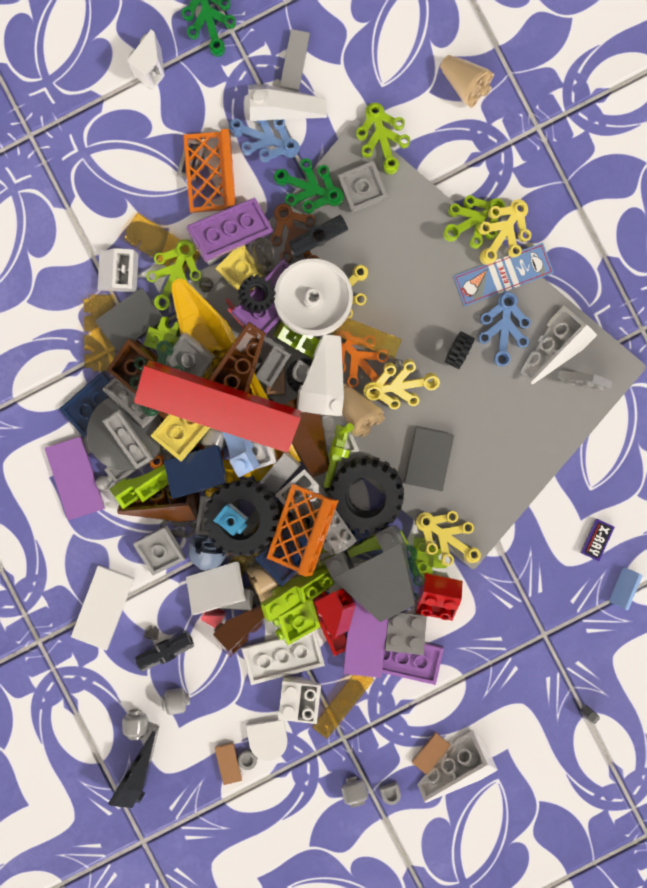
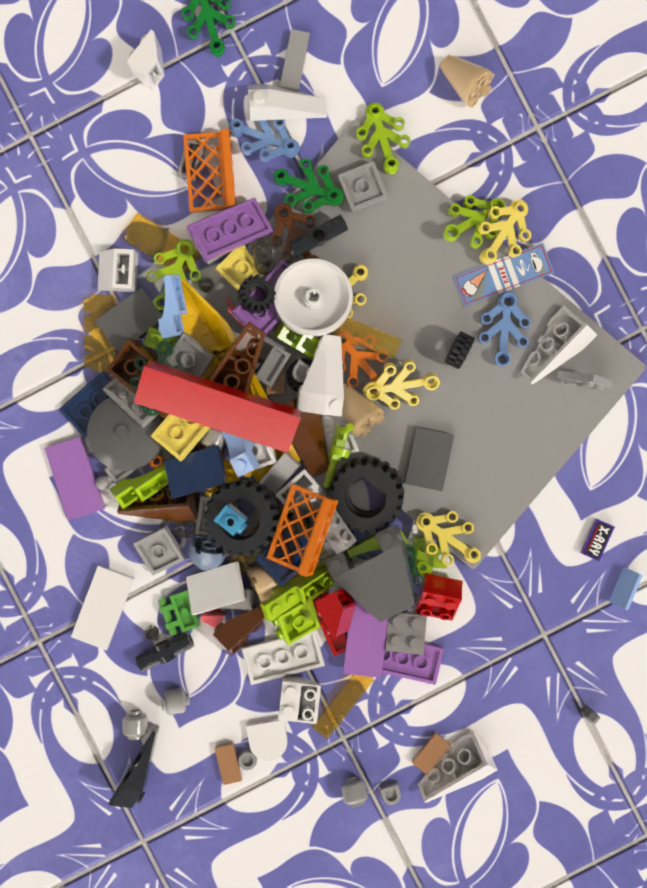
(127, 439): light grey tile -> none
(175, 306): none -> light blue slope
(181, 605): none -> bright green plate

